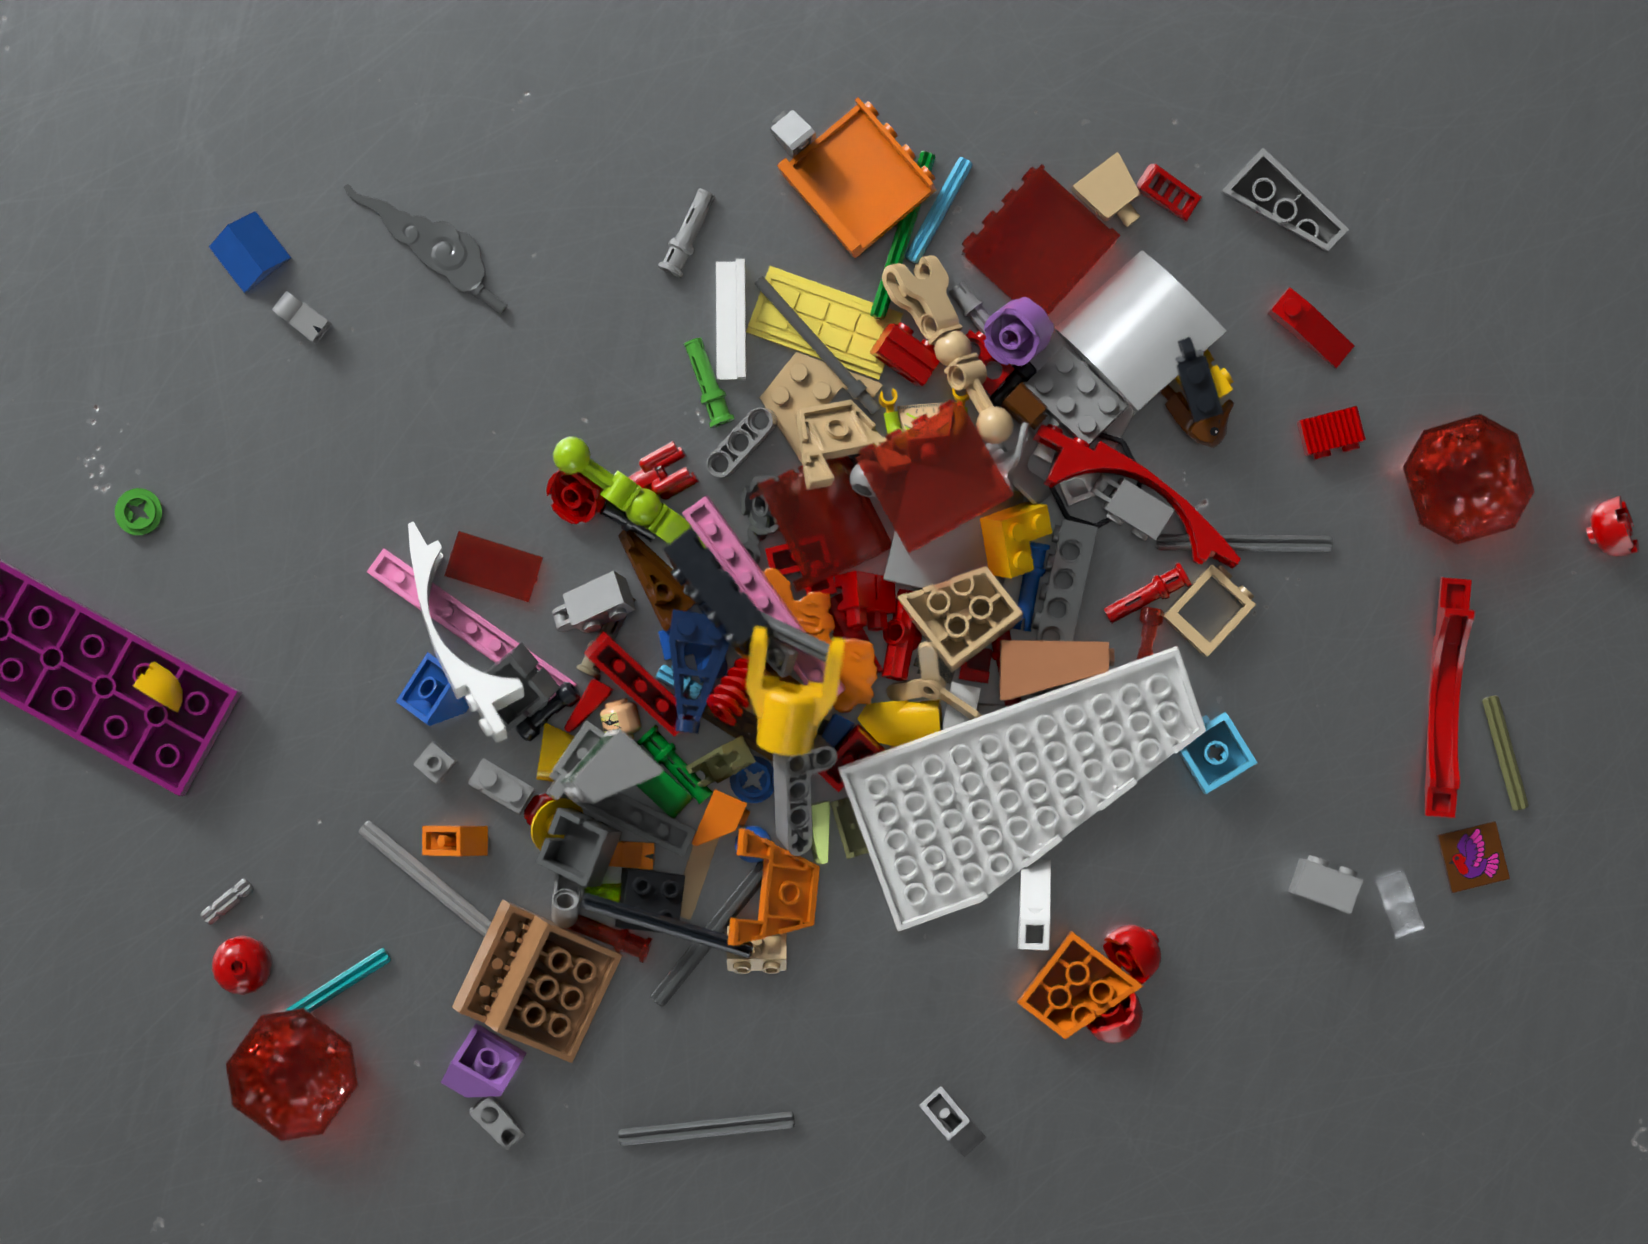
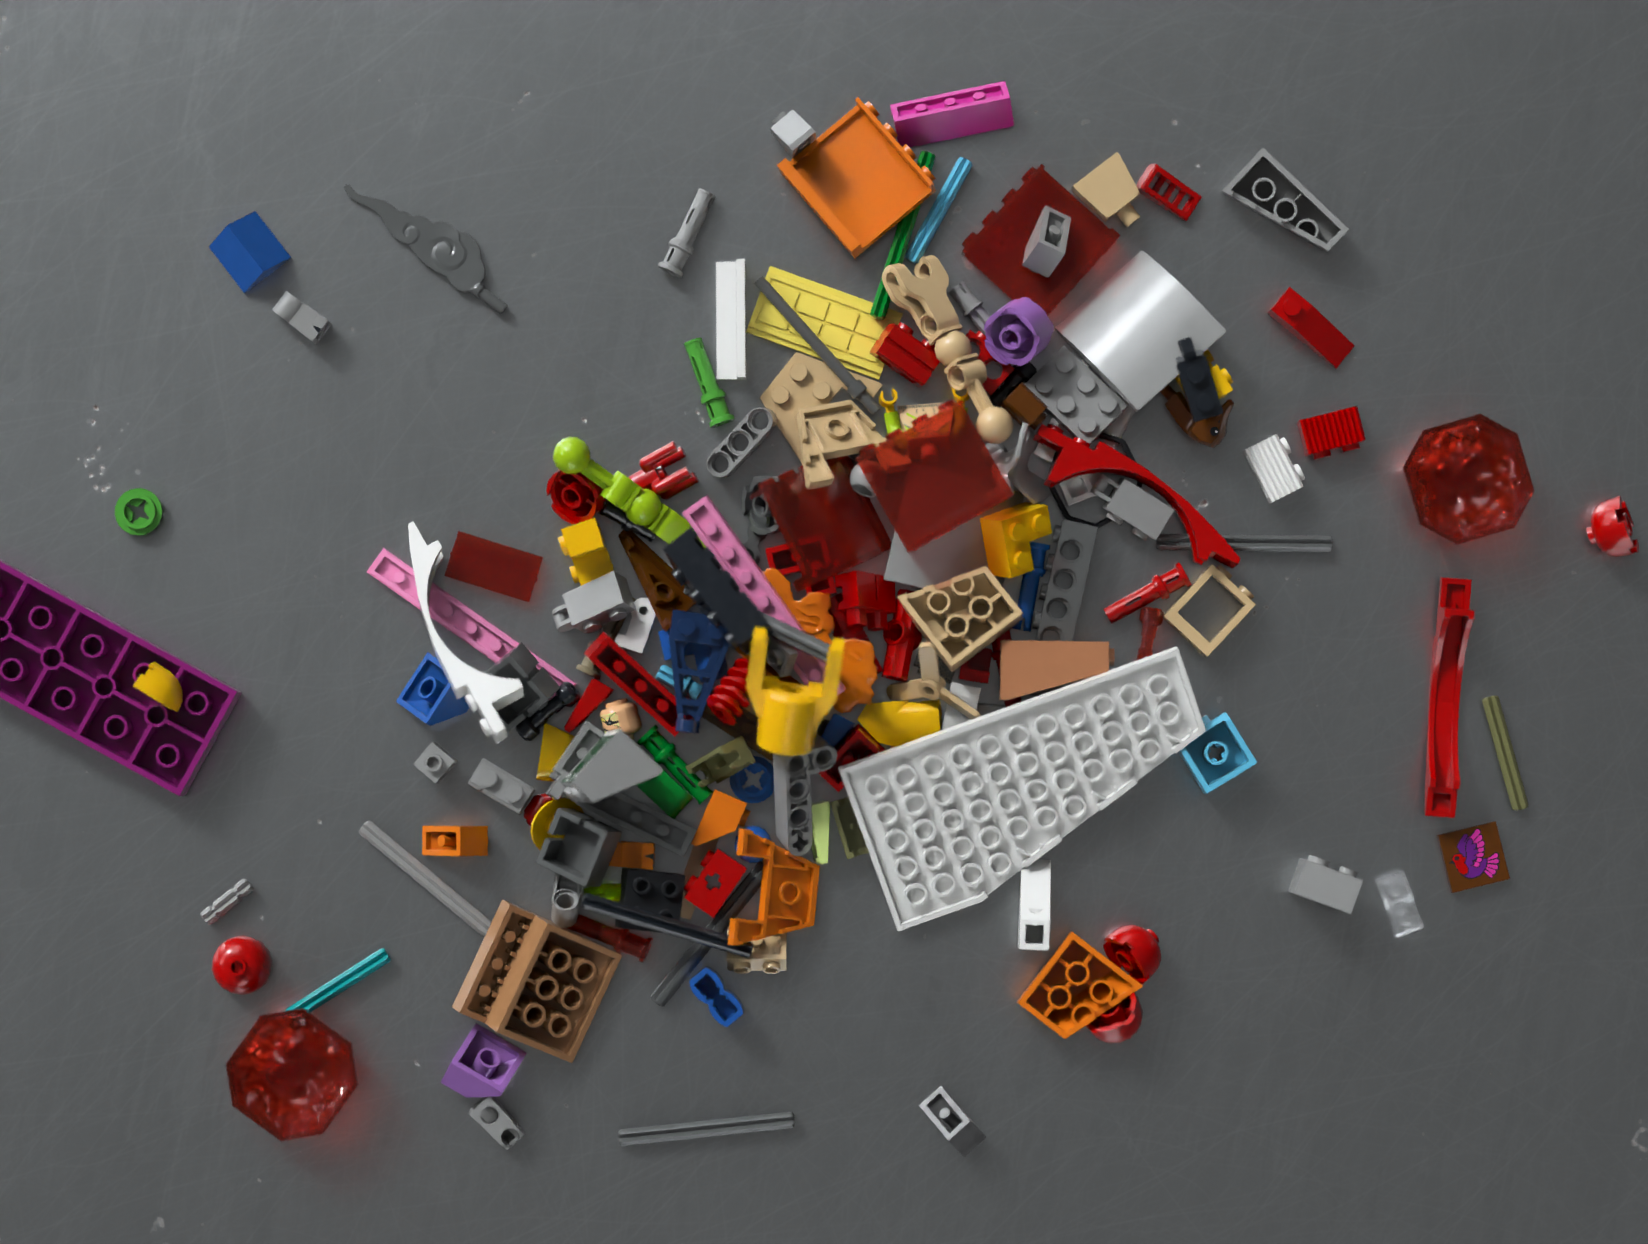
(587, 549): none -> yellow brick
(639, 628): none -> white leg
(712, 899): none -> red brick
(722, 1003): none -> blue brick
(952, 114): none -> dark pink panel
(1047, 242): none -> light grey slope
(1273, 468): none -> white brick

